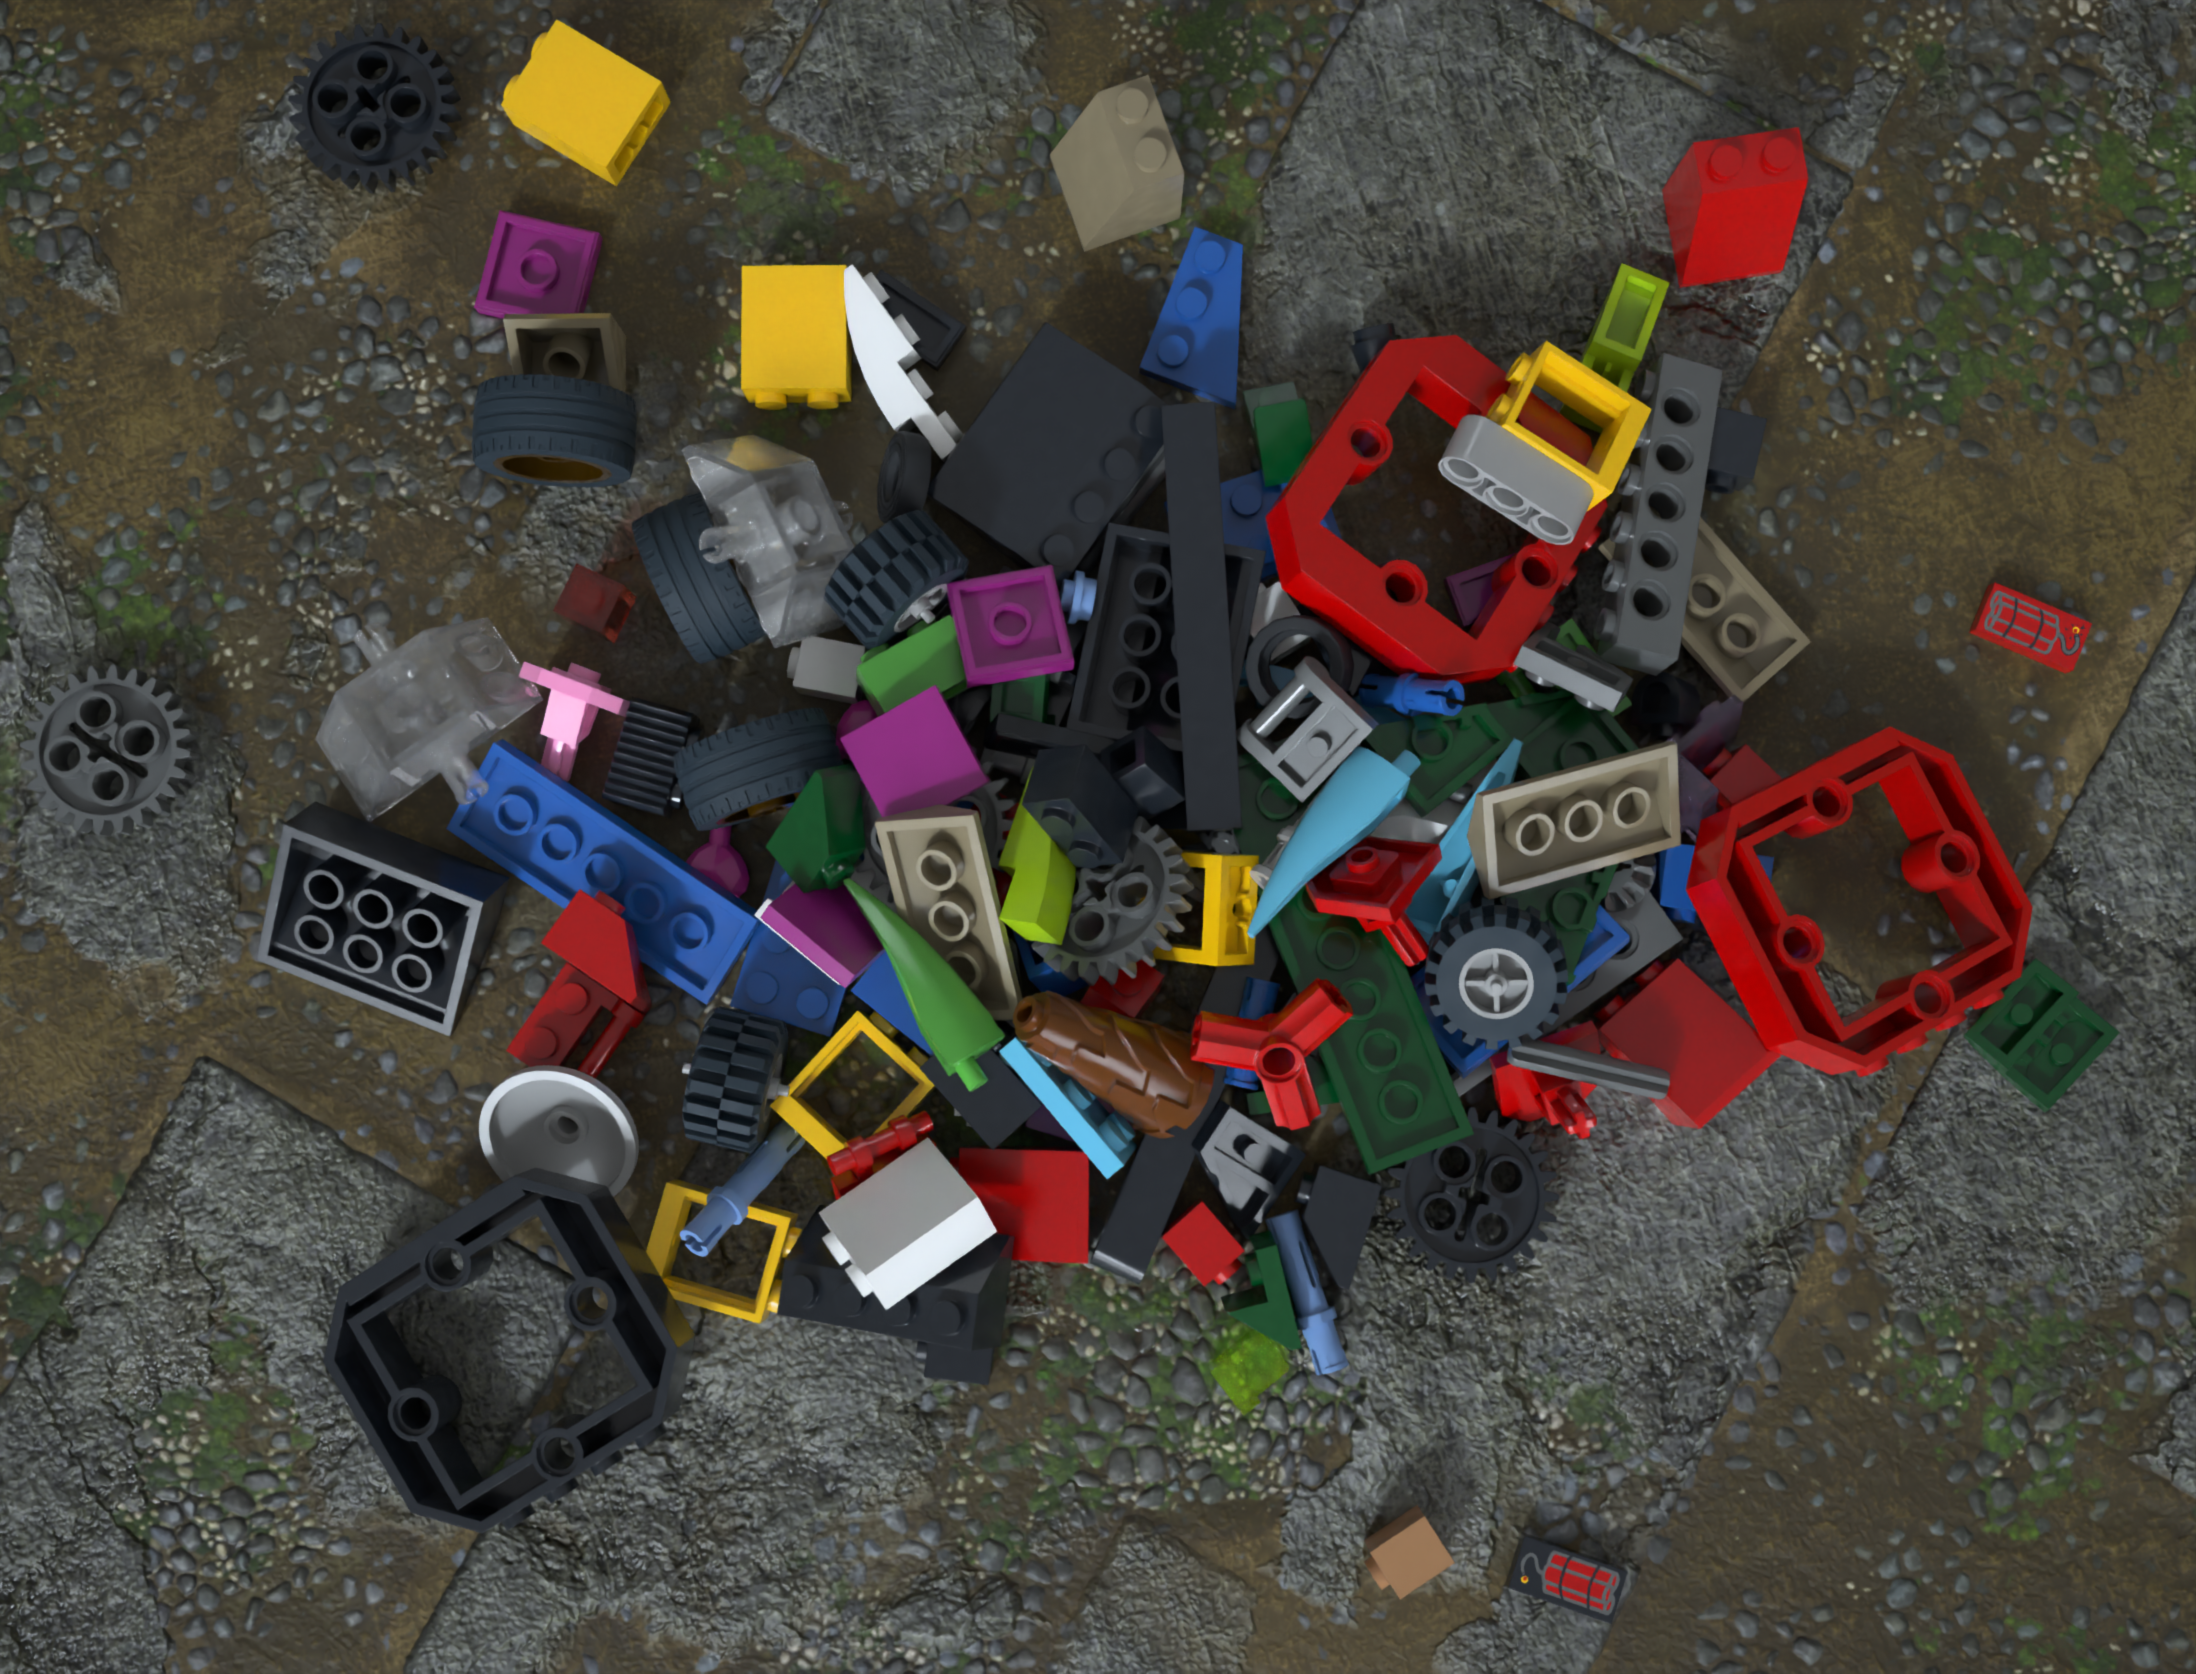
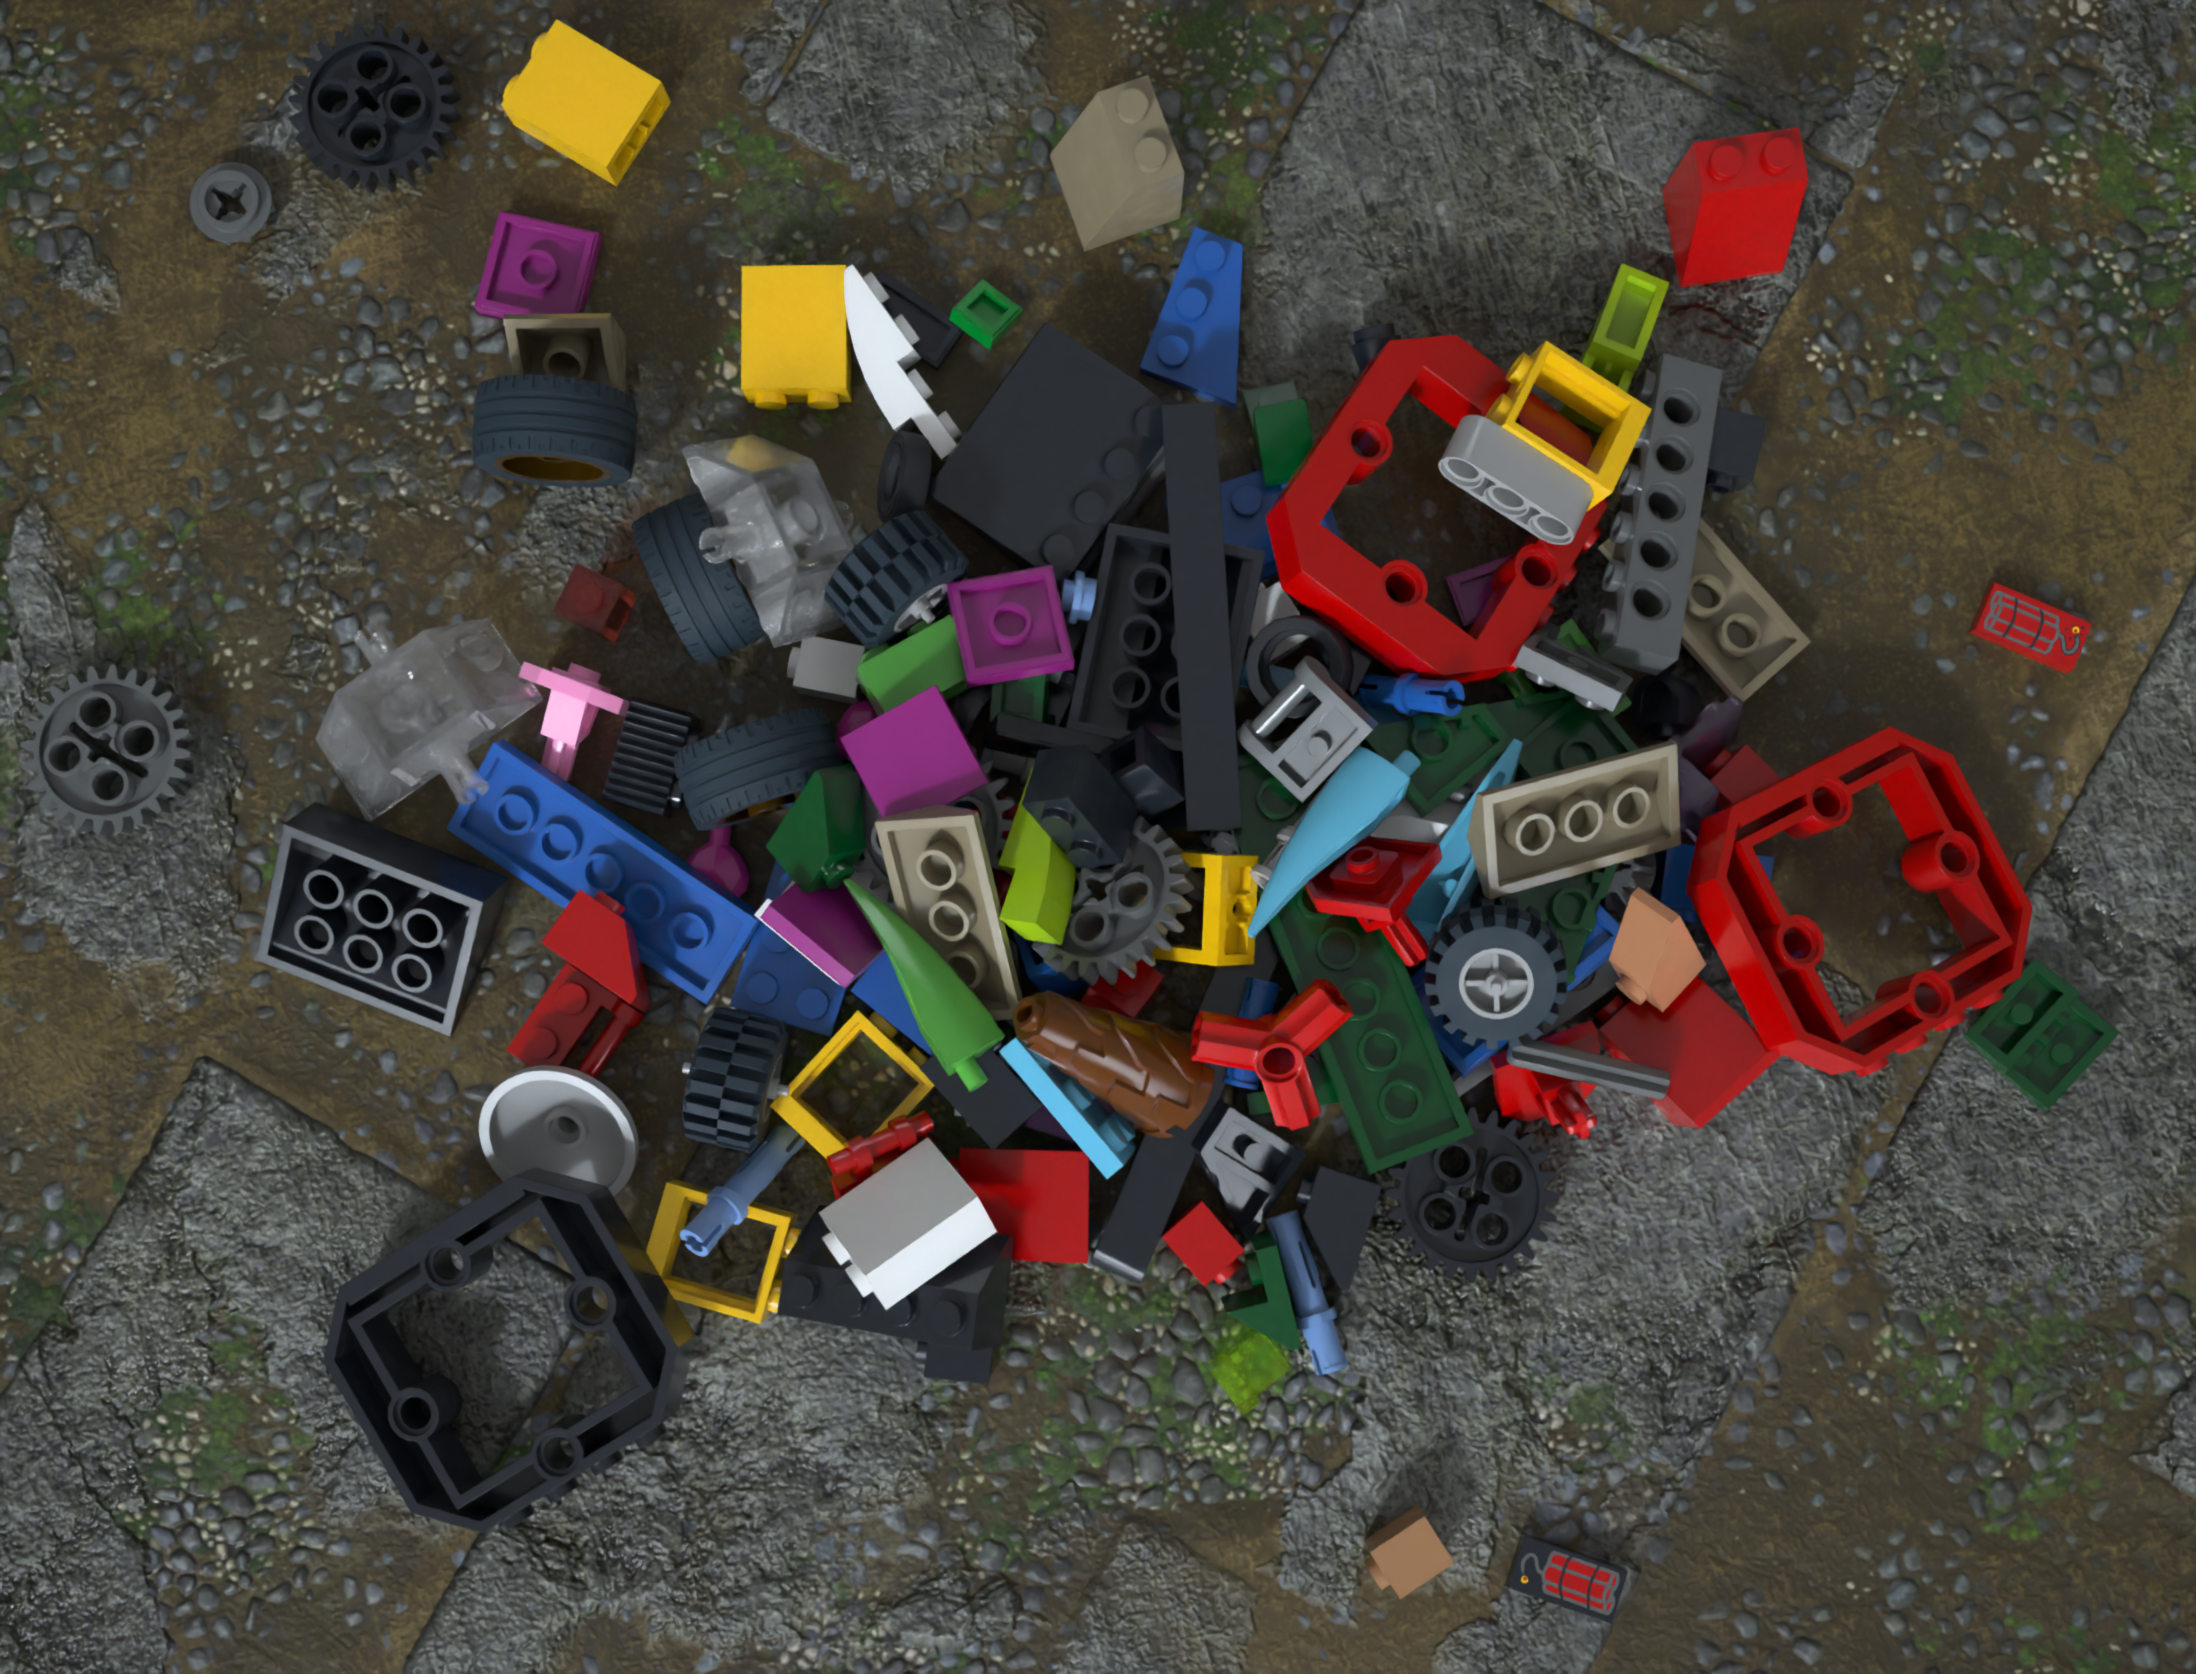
(231, 180): none -> dark grey gear
(985, 314): none -> green tile
(1653, 952): none -> nougat slope

